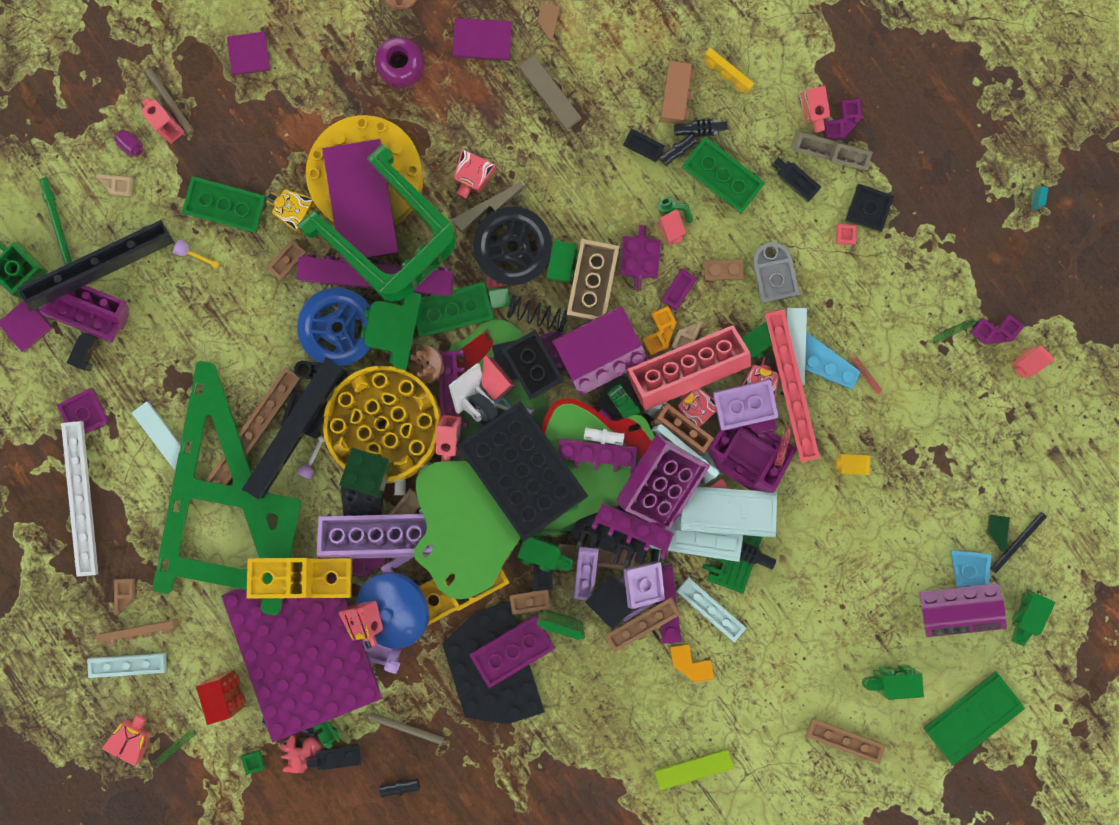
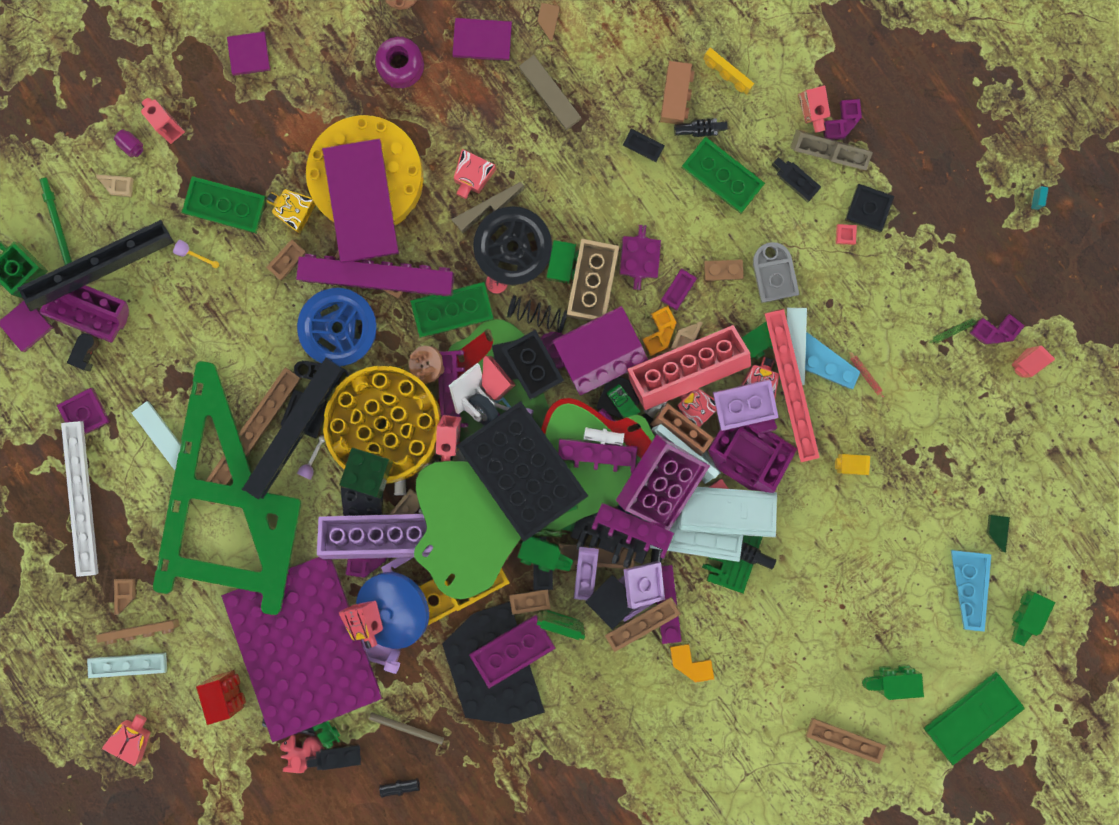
(169, 101): dark tan bar -> none
(175, 749): bright green piece -> none
(253, 762): green tile -> none
(299, 578): yellow bracket -> none
(392, 328): green brick -> none
(413, 272): green piece -> none
(499, 296): green tile -> none
(669, 204): green plate -> none
(672, 227): coral slope -> none
(678, 149): black pin -> none
(694, 769): lime tile -> none
(711, 609): light aqua tile -> none
(784, 452): coral piece -> none
(963, 610): magenta brick -> none
(1018, 542): black bar -> none

